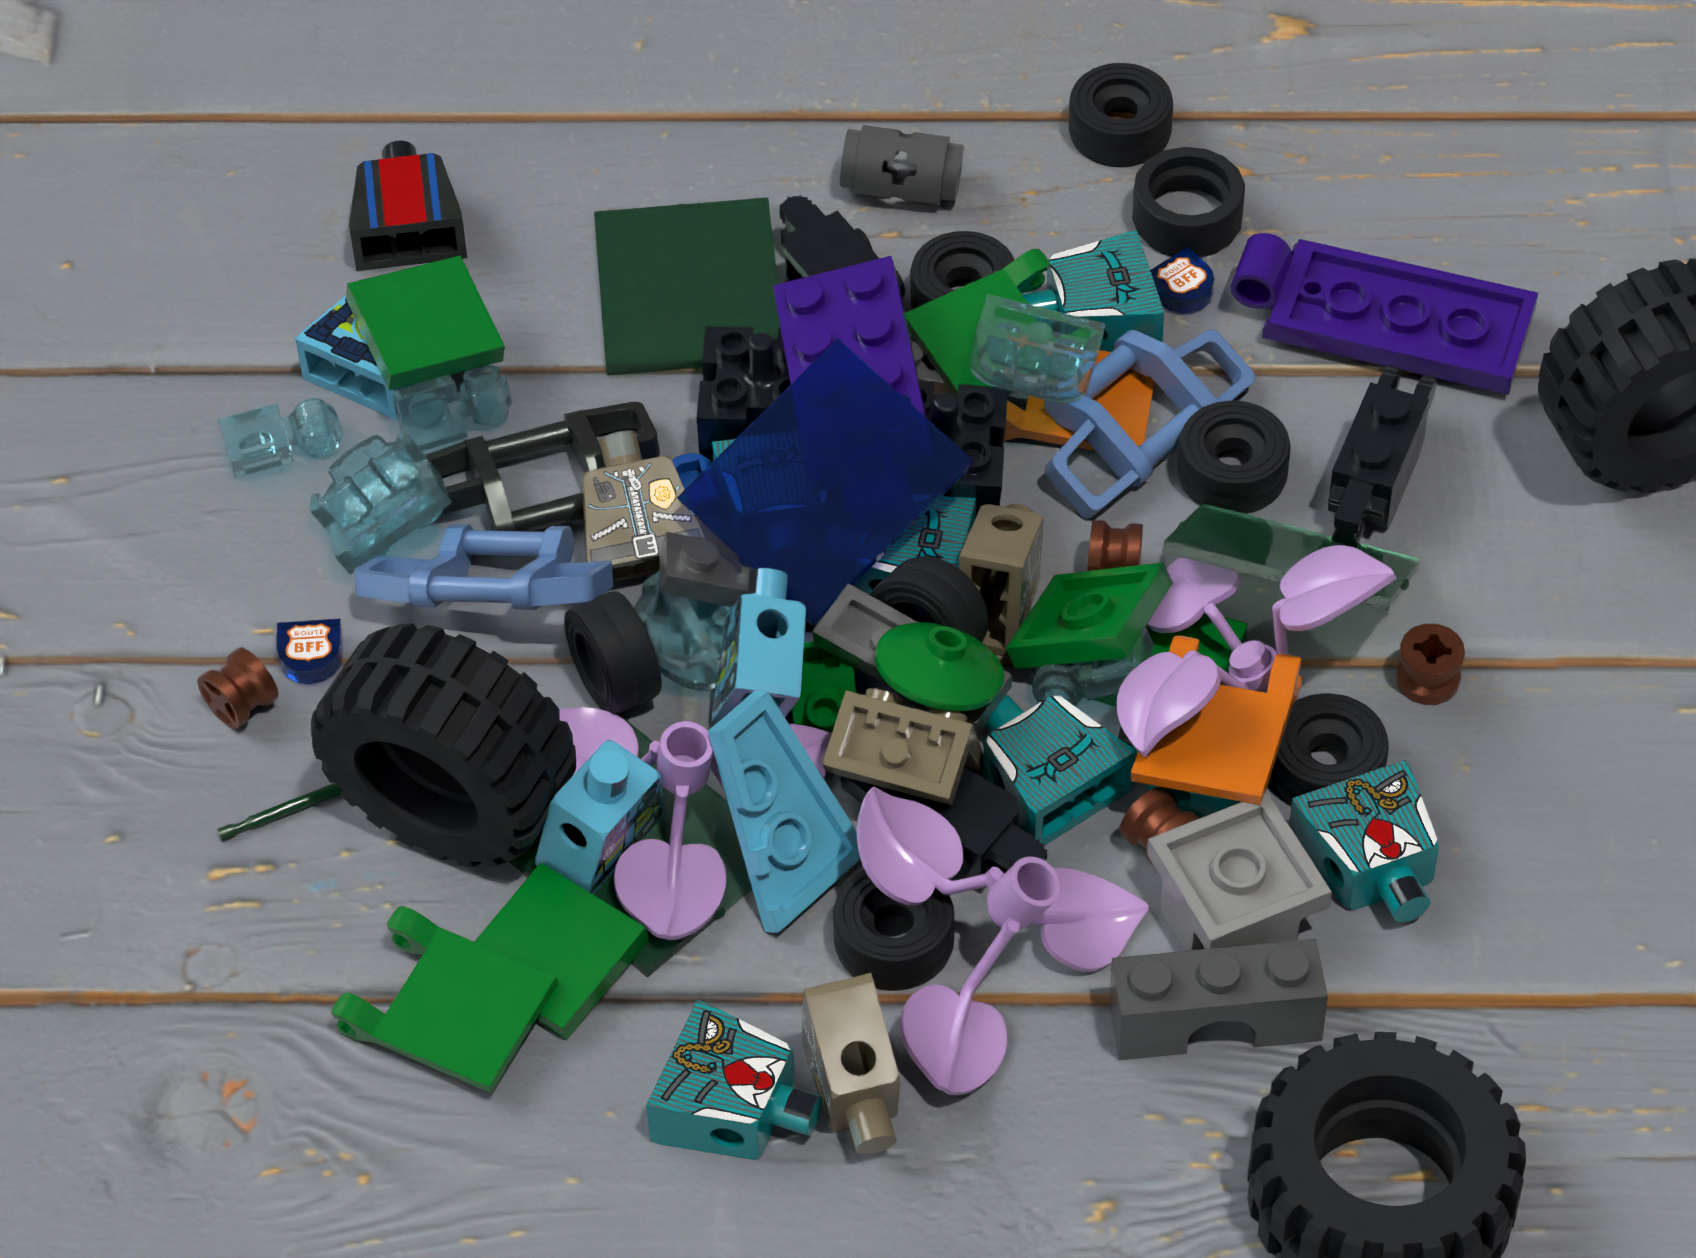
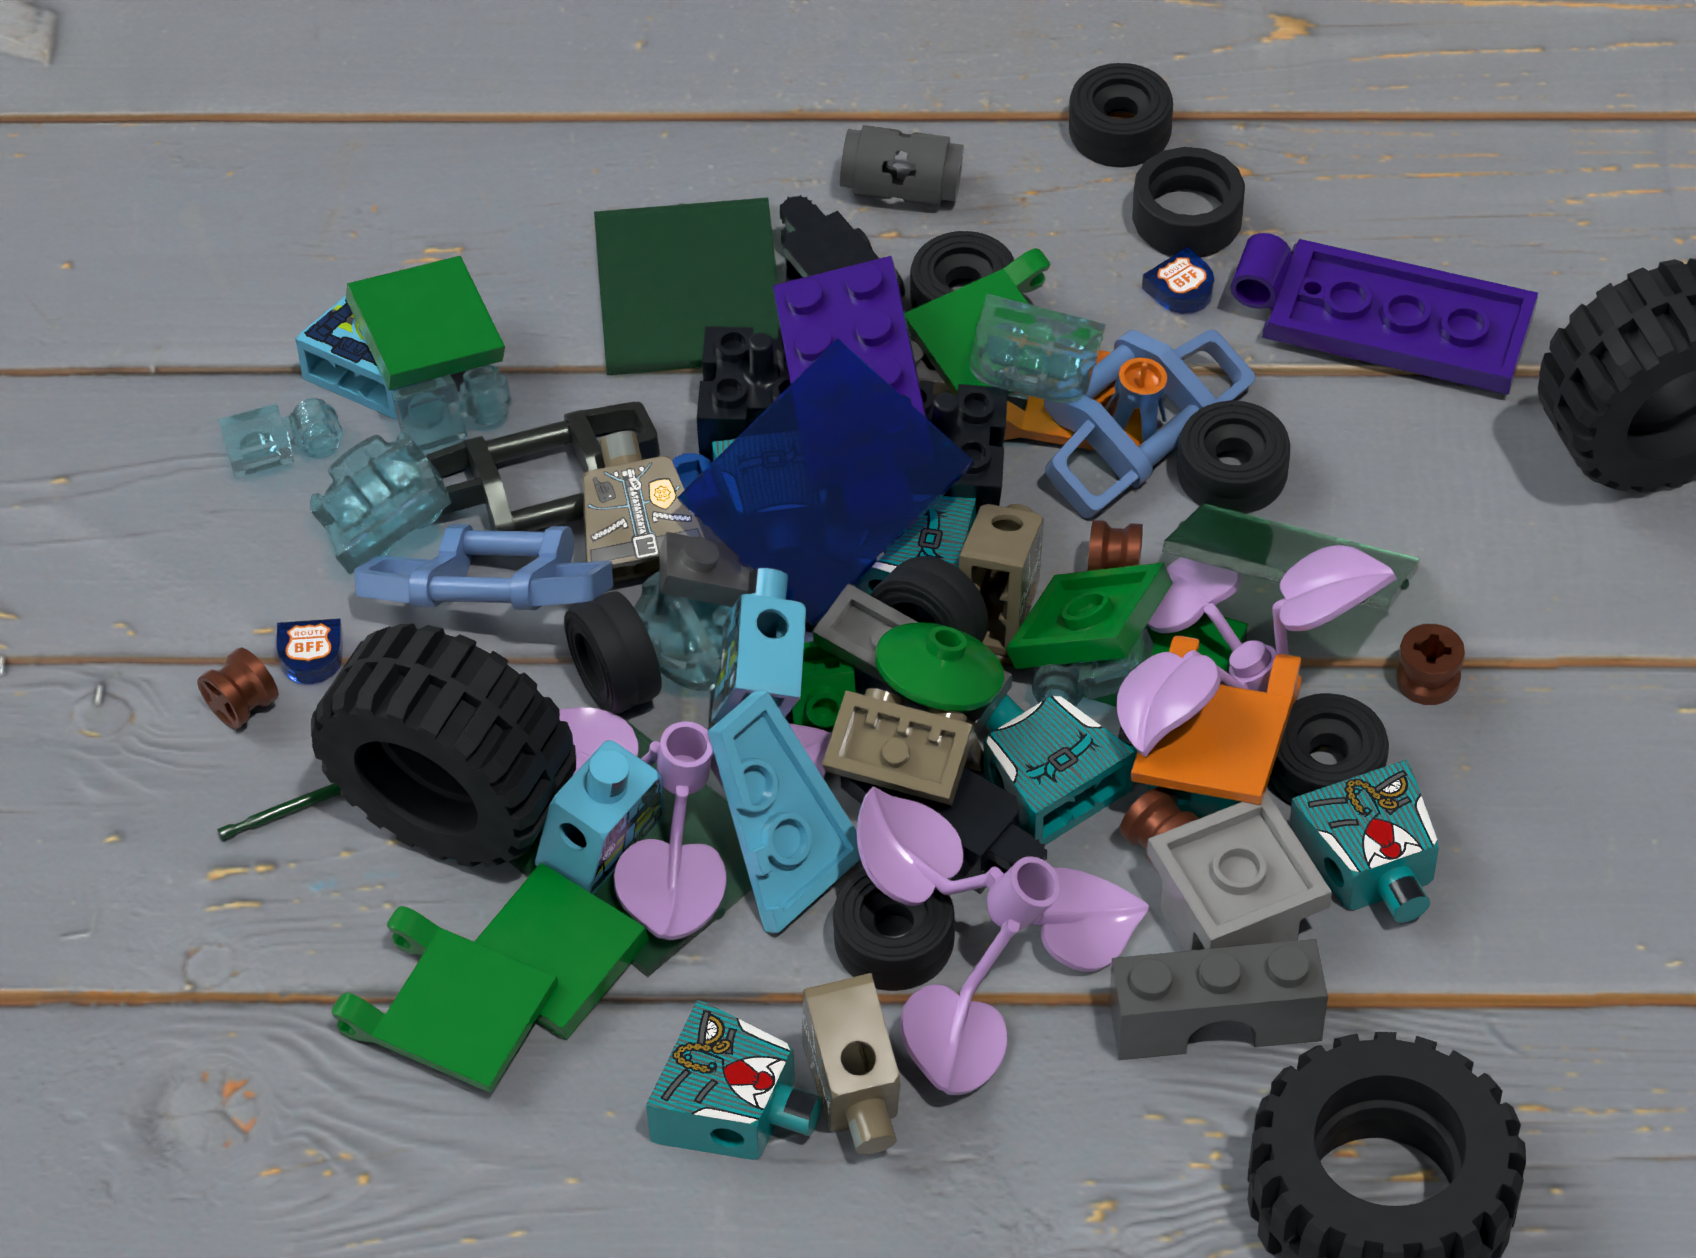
(404, 210): pearl dark grey torso -> none
(1107, 285): teal torso -> none
(1141, 386): none -> piece
(1378, 455): black hinge -> none

